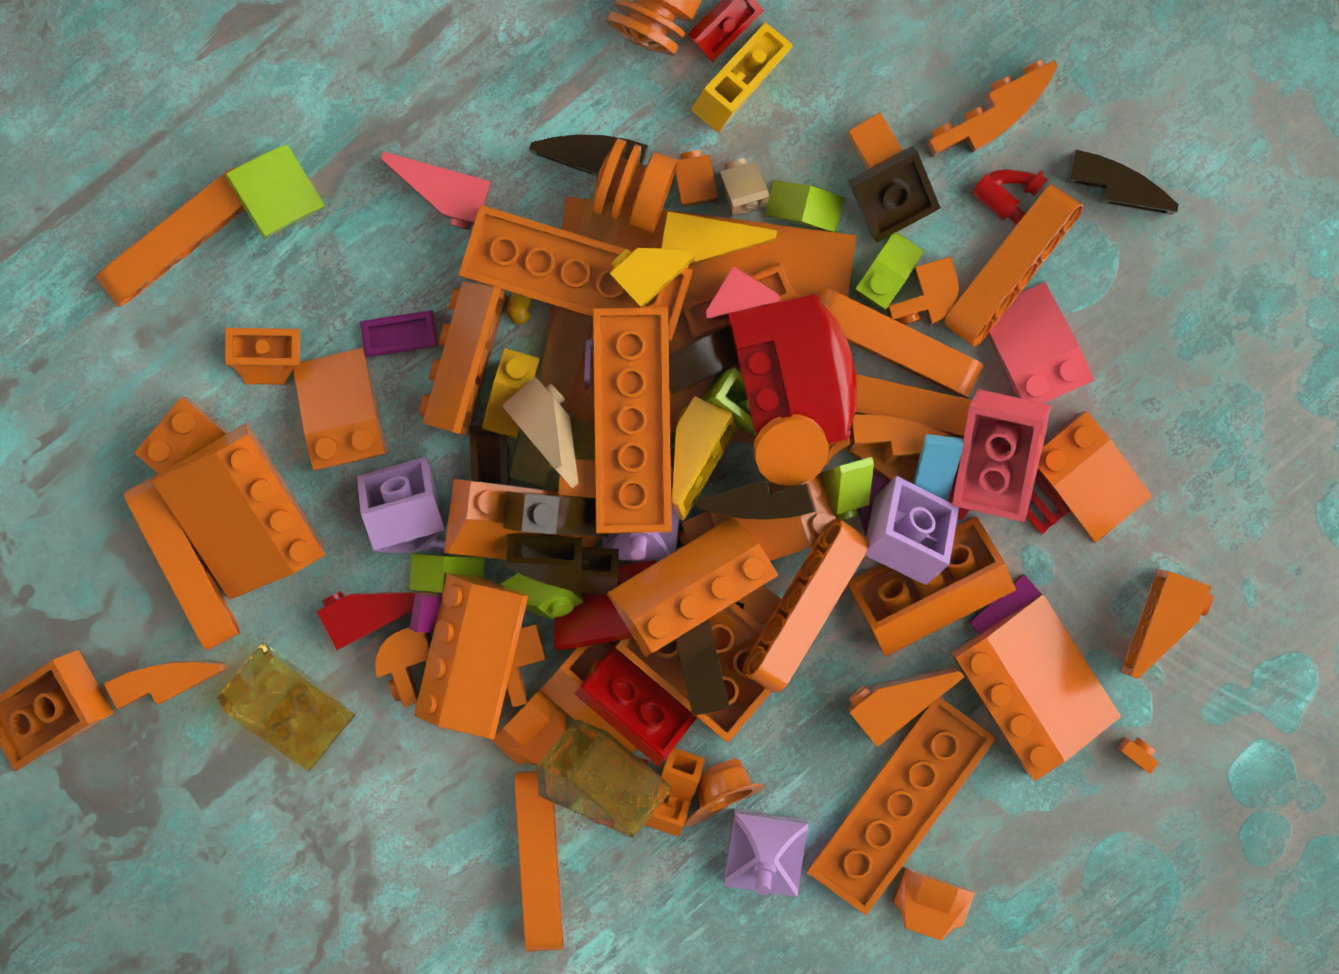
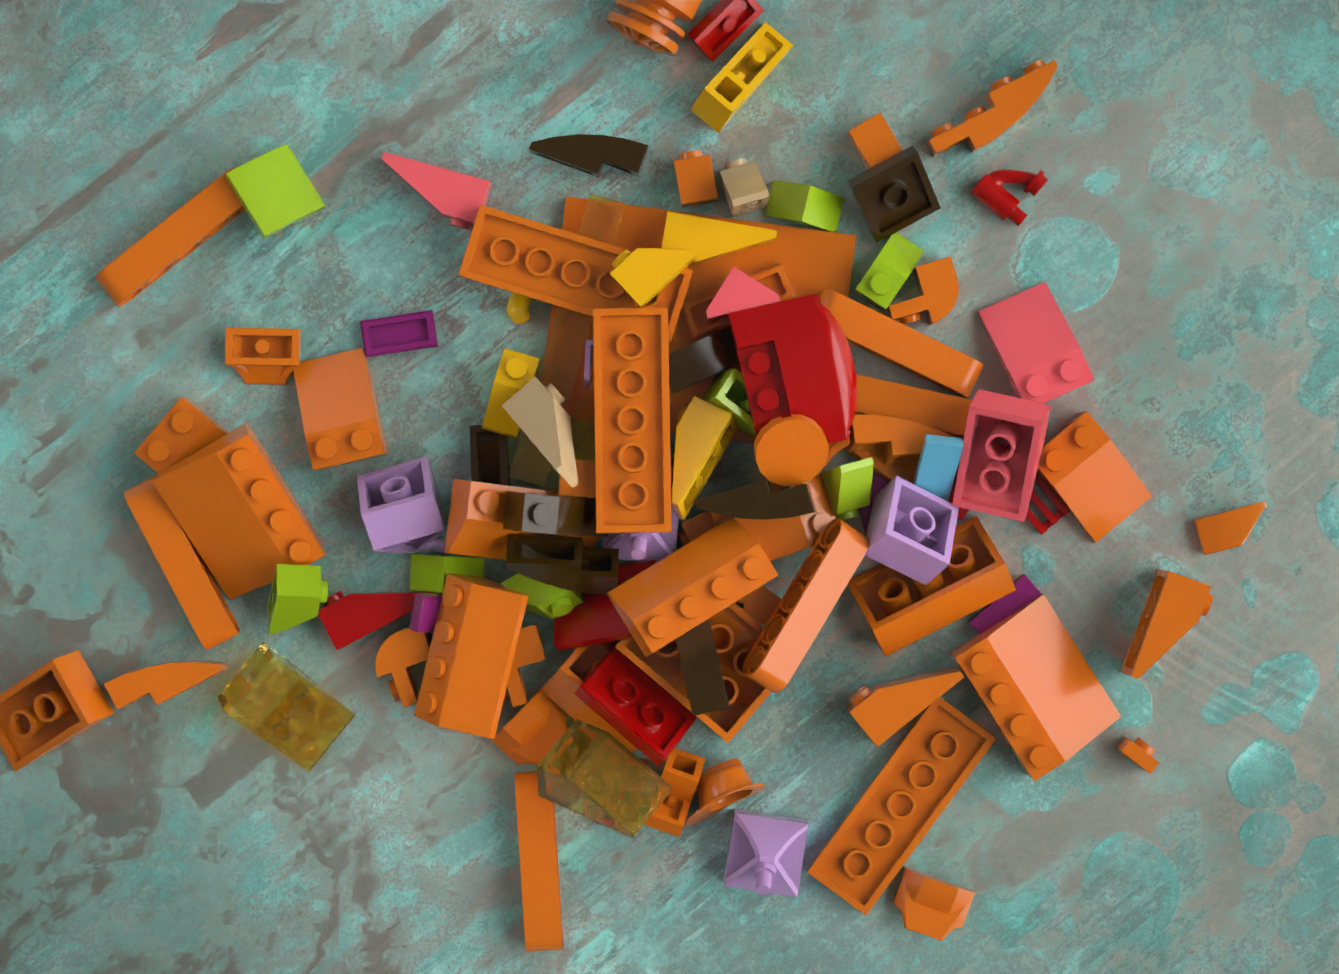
(295, 596): none -> lime slope
(464, 357): orange slope -> none
(634, 185): orange wheel -> none
(1013, 265): orange beam -> none
(1119, 183): dark brown slope -> none
(1228, 528): none -> orange slope

